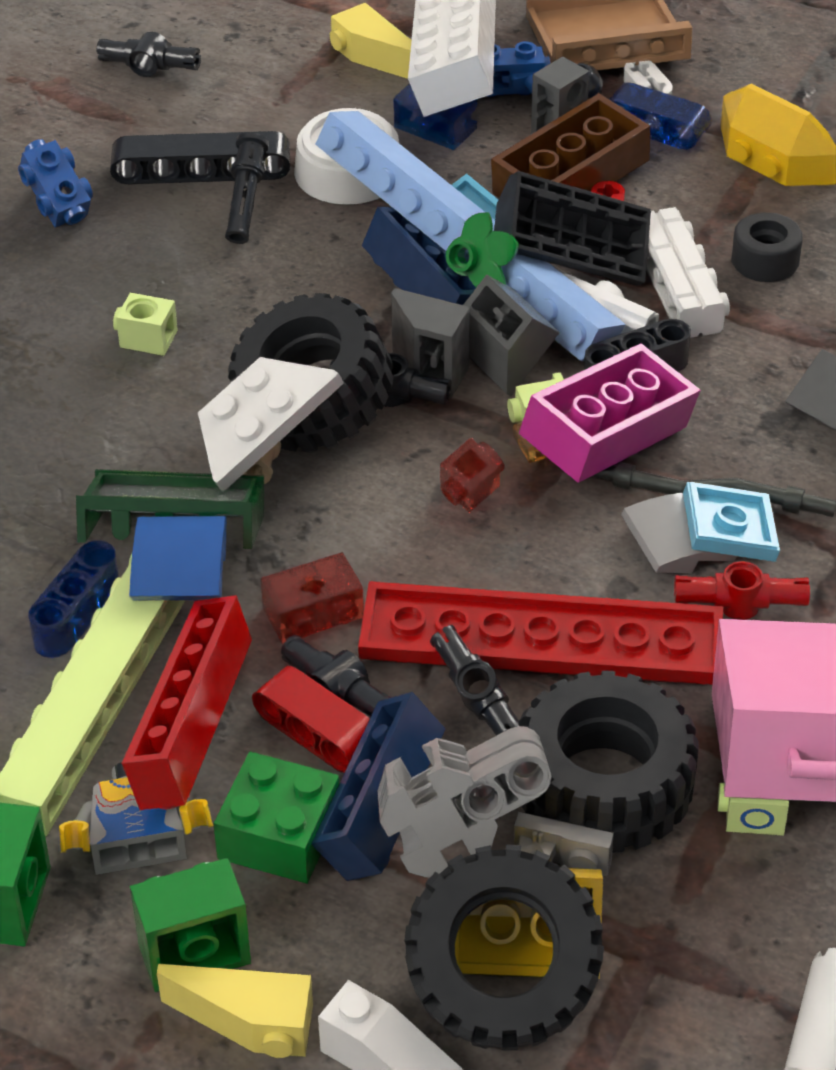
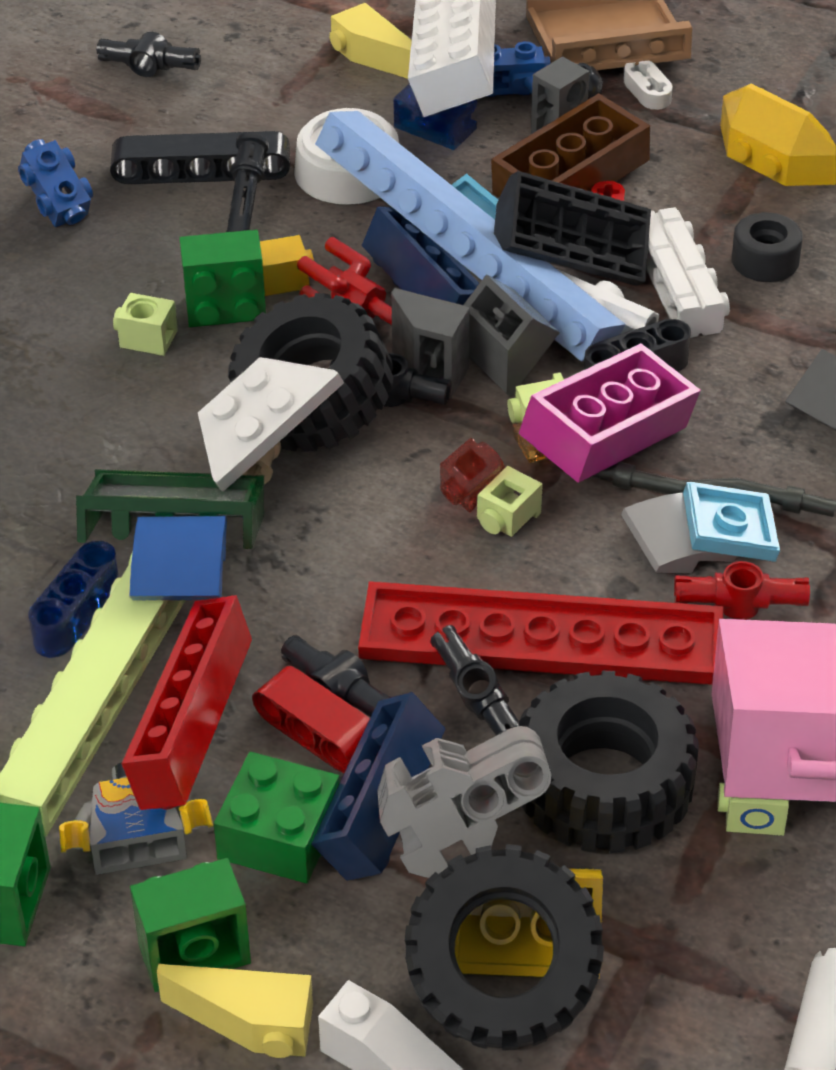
(223, 277): none -> green brick
(280, 264): none -> yellow brick
(312, 597): clear red brick -> none
(348, 283): none -> red plant
(486, 249): green plate -> none
(504, 510): none -> yellowish green brick
(565, 842): light grey hinge -> none
(670, 117): clear blue beam -> none

